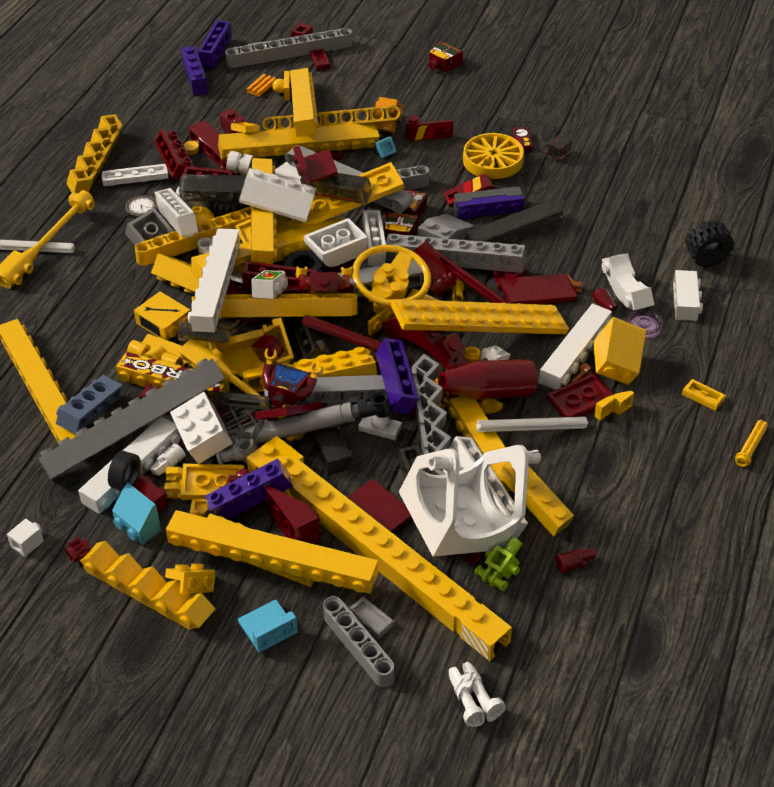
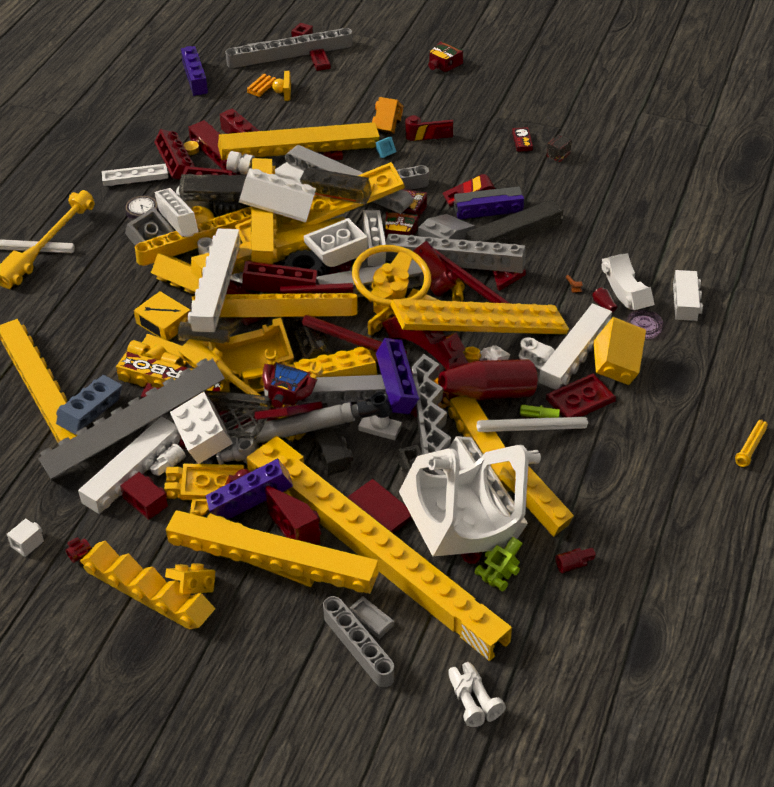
(94, 154): yellow brick -> none
(123, 470): black tyre -> none
(136, 515): medium azure slope -> none
(215, 44): dark purple brick -> none
(245, 127): yellow tile -> none
(267, 342): dark red brick -> none
(268, 625): medium azure bracket -> none
(269, 284): white brick -> none
(303, 102): yellow brick -> none
(315, 166): dark red bracket -> none
(324, 281): dark red torso -> none
(339, 115): yellow beam -> none
(490, 406): yellow tile -> none
(493, 160): yellow piece -> none
(537, 353): none -> white piece
(538, 289): dark red tile -> none
(539, 412): none -> lime axle
(584, 371): dark orange hand -> none
(615, 403): yellow slope -> none
(703, 394): yellow tile -> none
(709, 243): black tyre -> none

